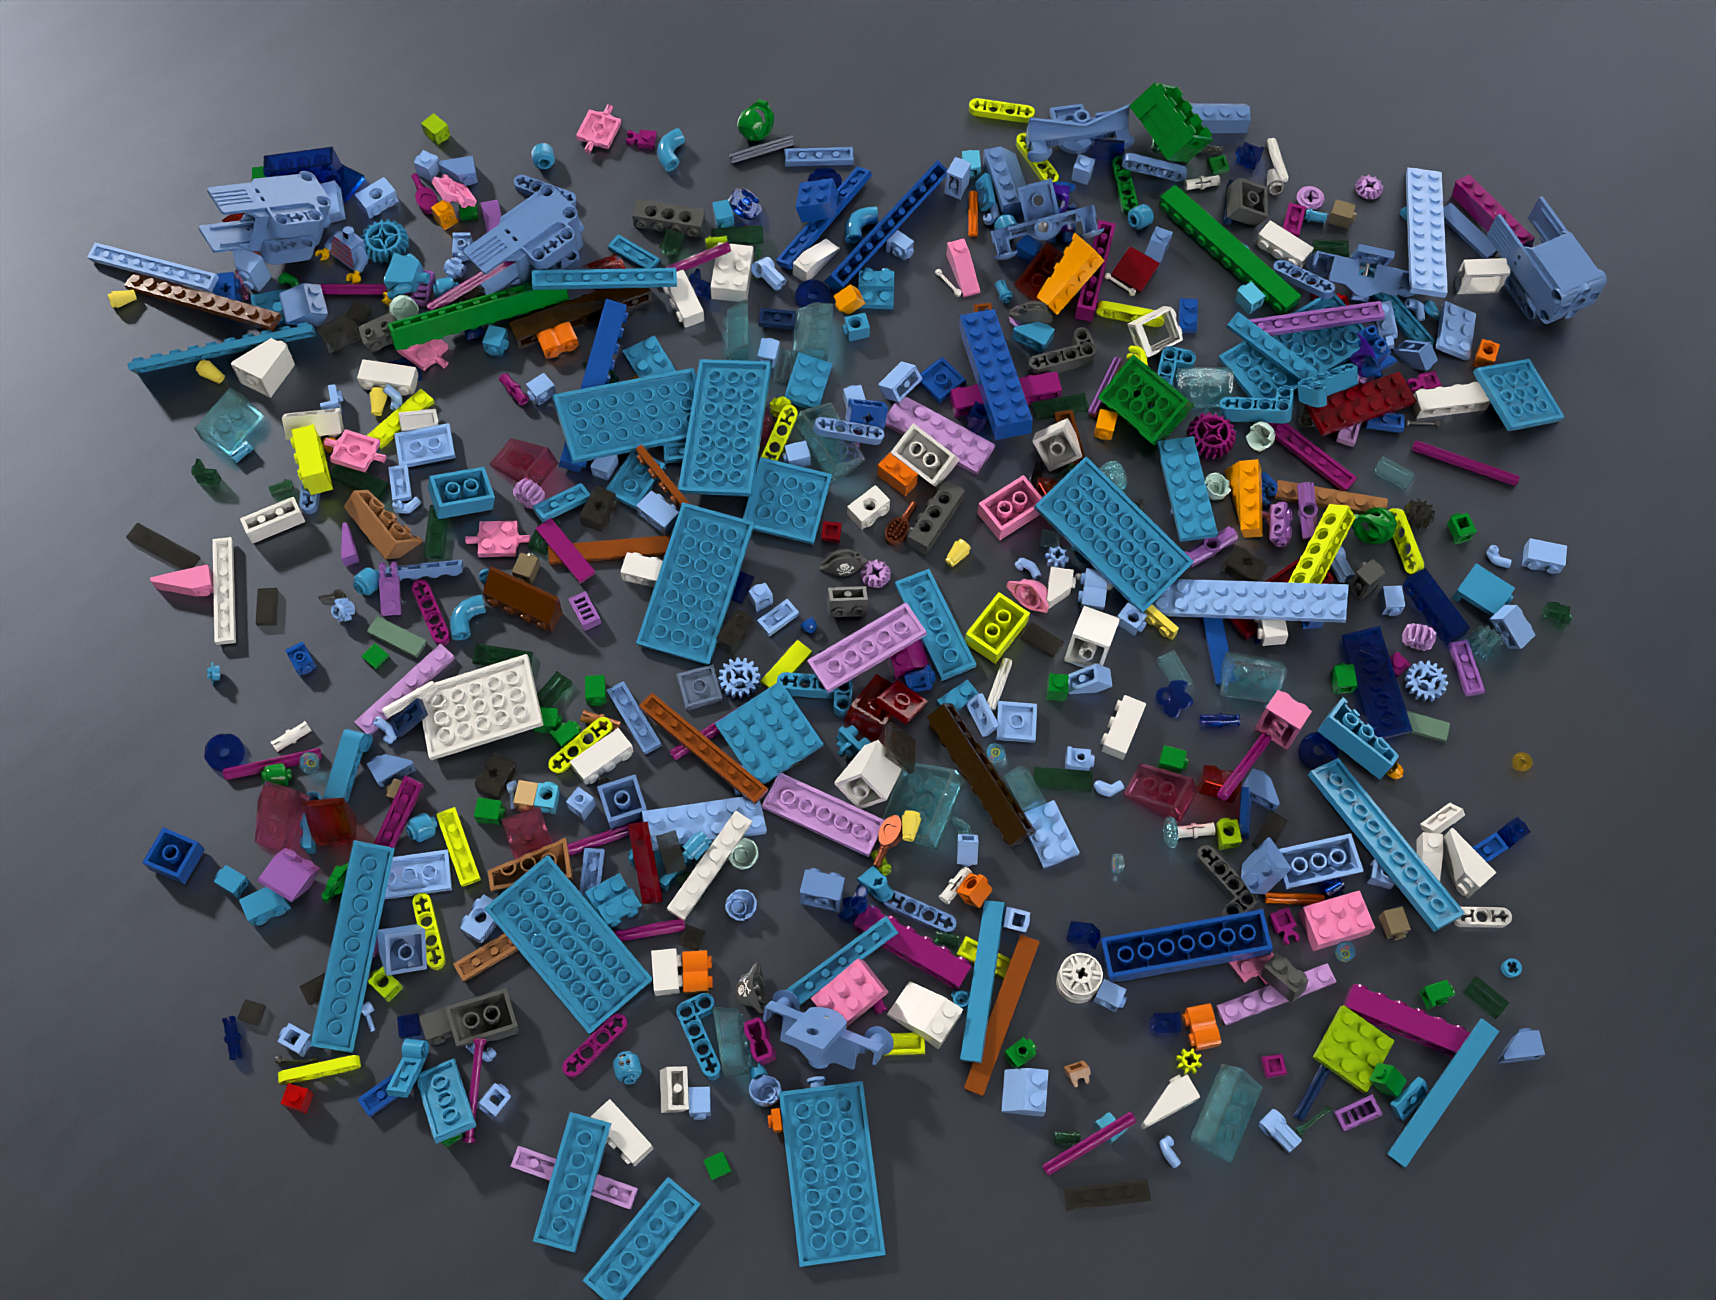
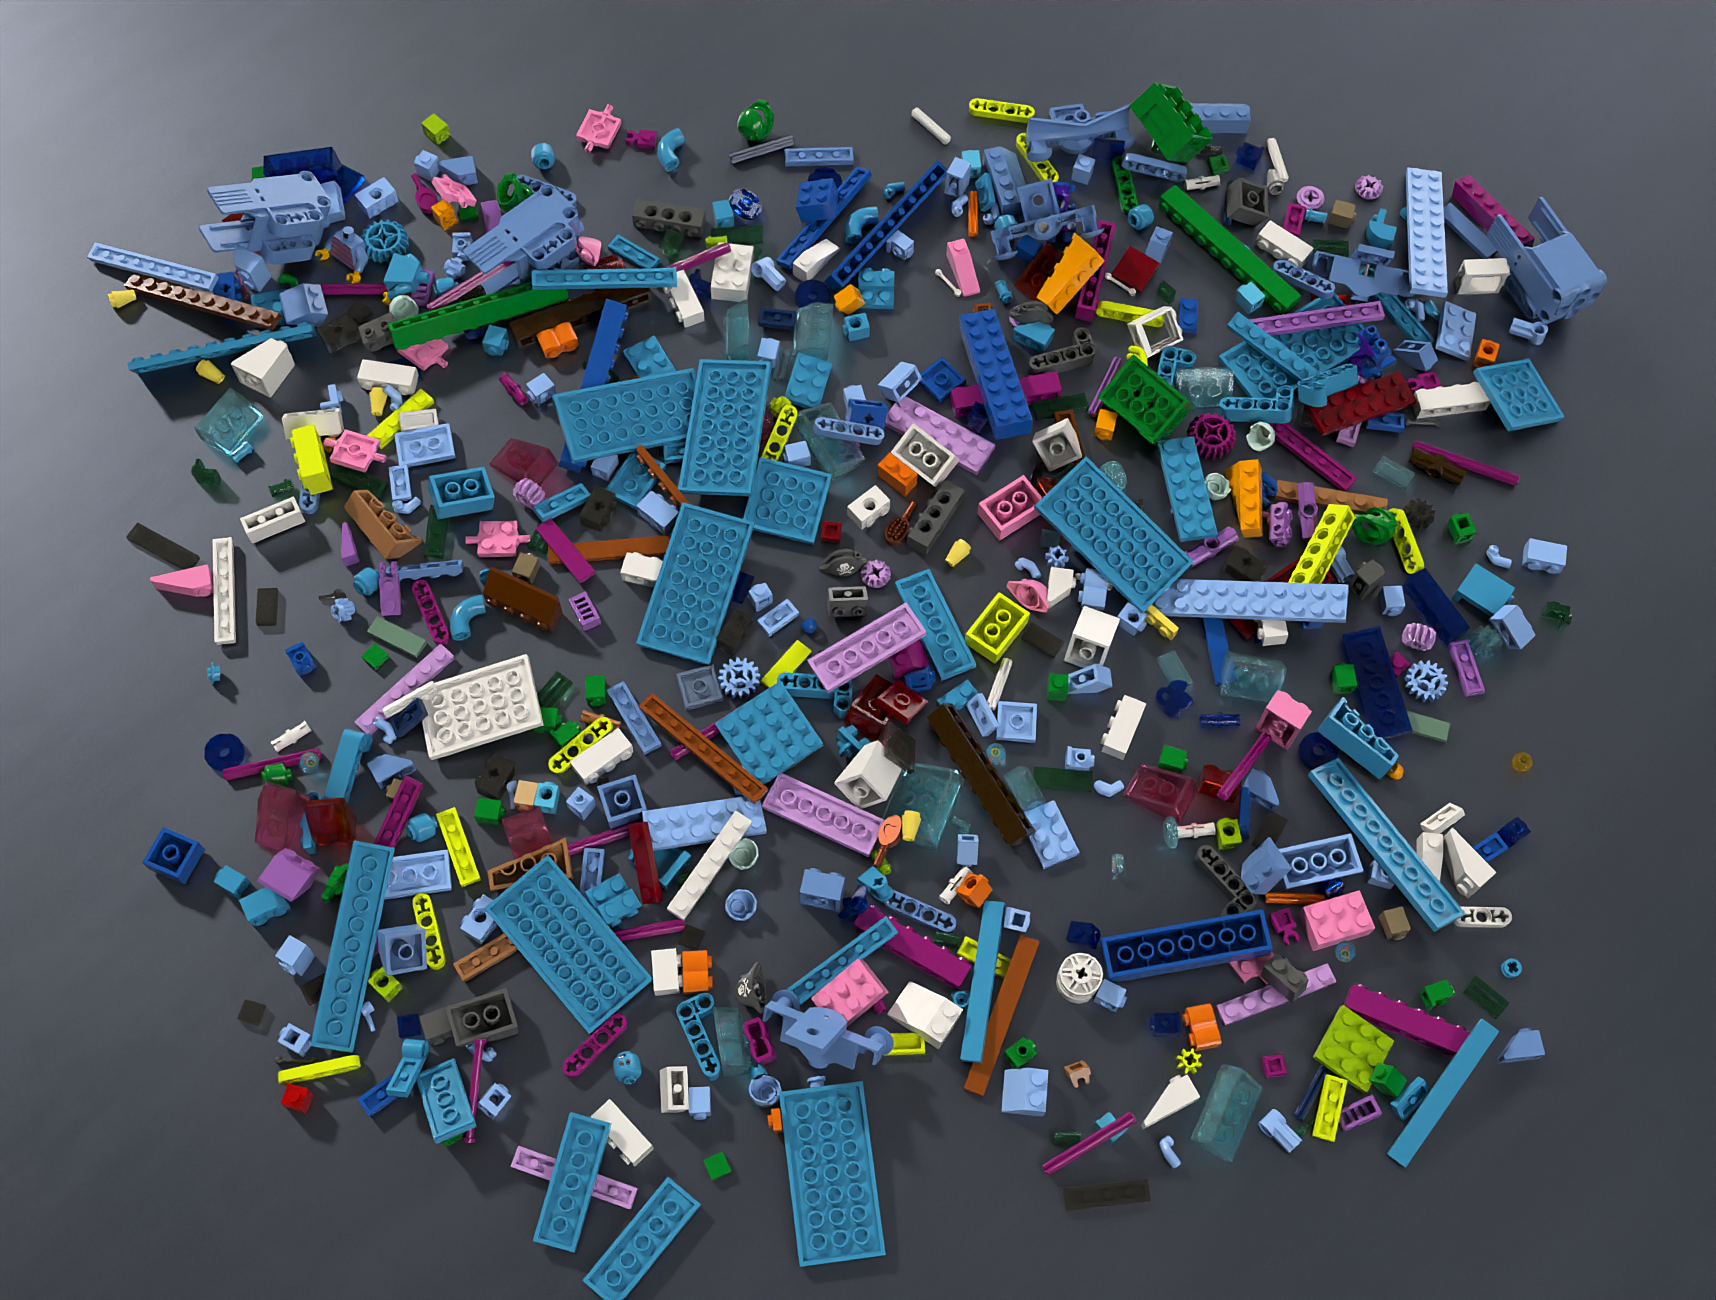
(232, 1038): clear blue pin -> none
(295, 956): none -> light blue brick
(491, 655): clear green tile -> none
(520, 193): none -> green helmet
(588, 250): none -> bright pink hat
(671, 852): clear smoke tile -> none
(696, 845): dark azure brick -> none
(892, 188): none -> dark azure arm
(931, 126): none -> white axle
(956, 205): none -> light blue arm
(1166, 292): none -> clear green tile
(1329, 1108): none -> neon yellow tile
(1380, 234): none -> dark azure brick
(1387, 327): light blue hinge -> none
(1437, 466): none -> dark brown piece
(1533, 332): none -> light blue piece

